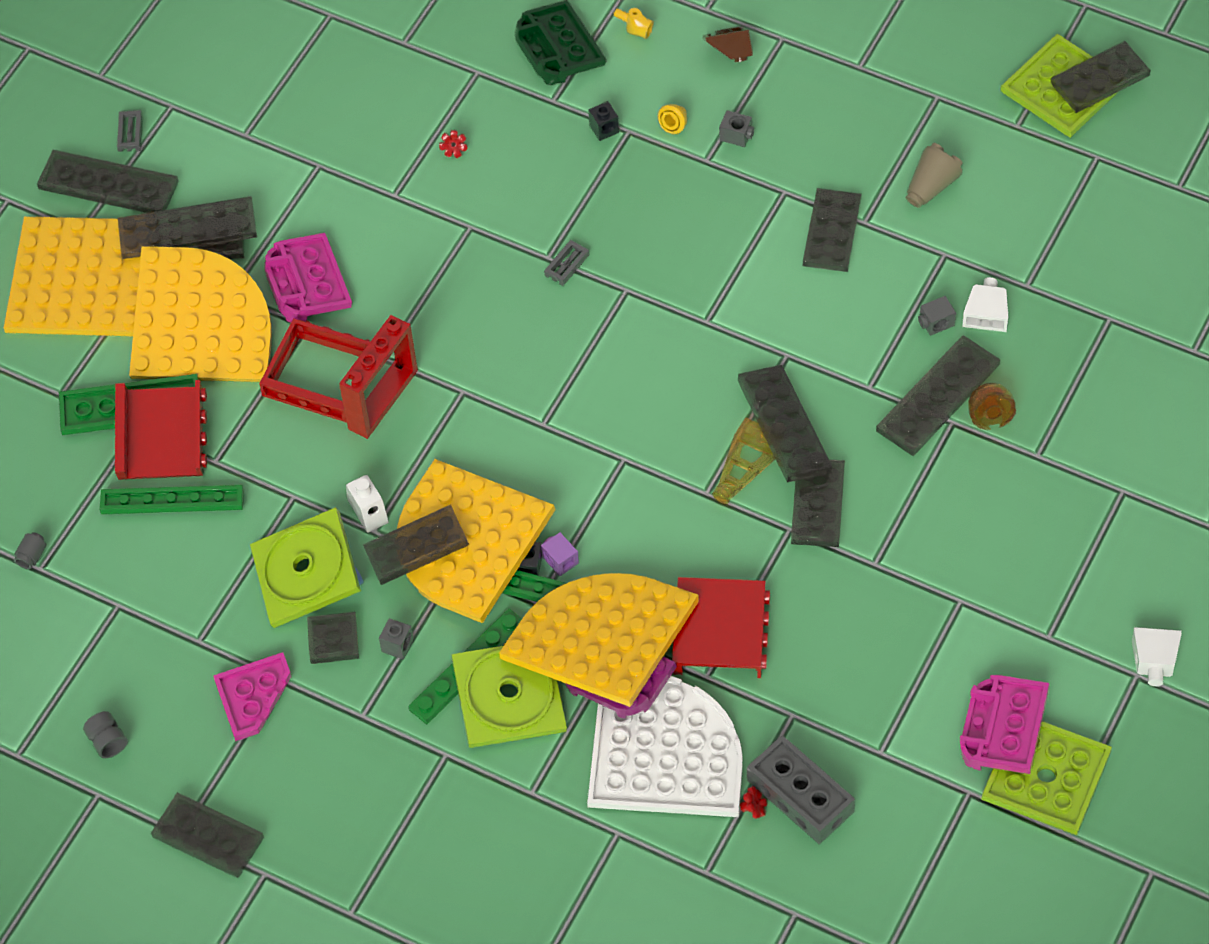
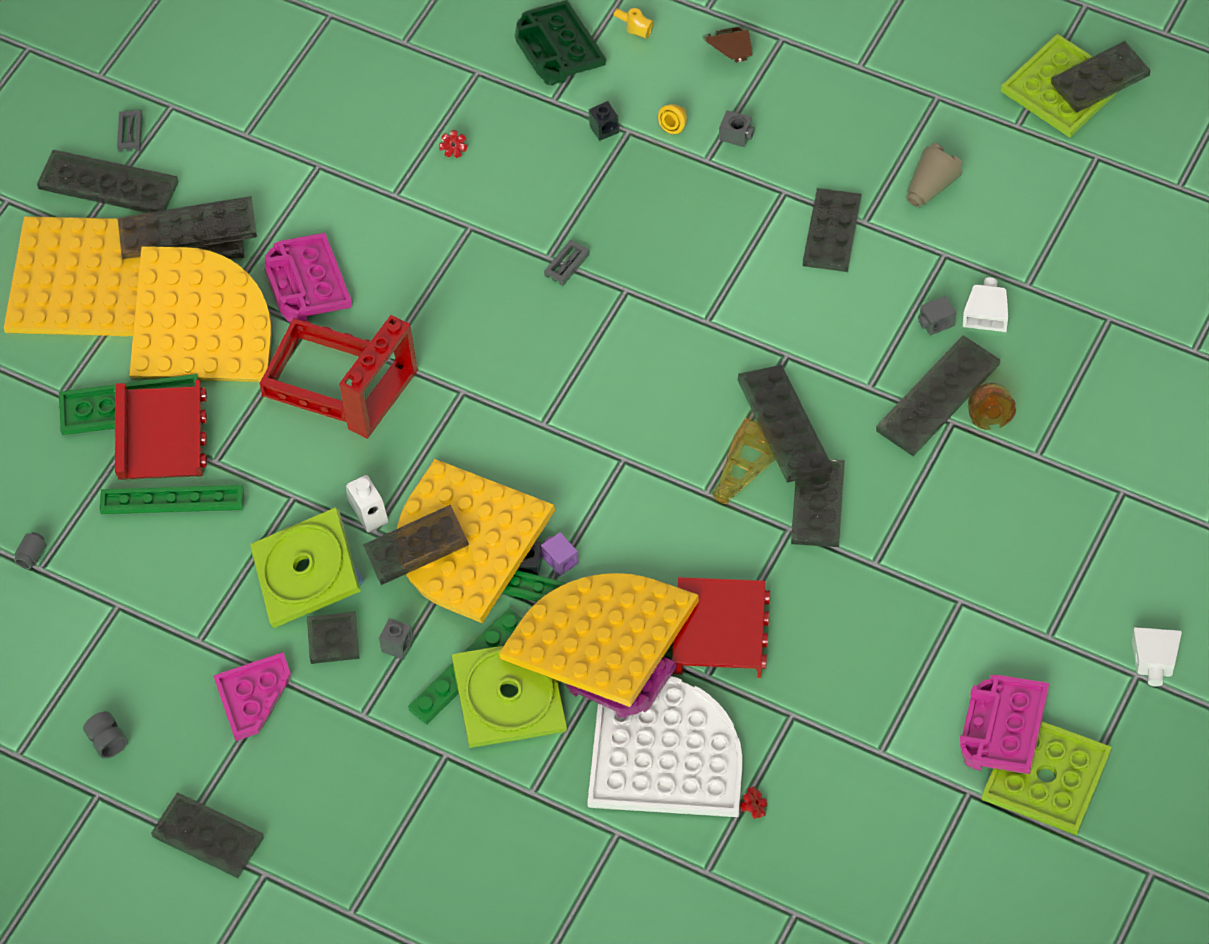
(785, 770): dark grey brick -> none

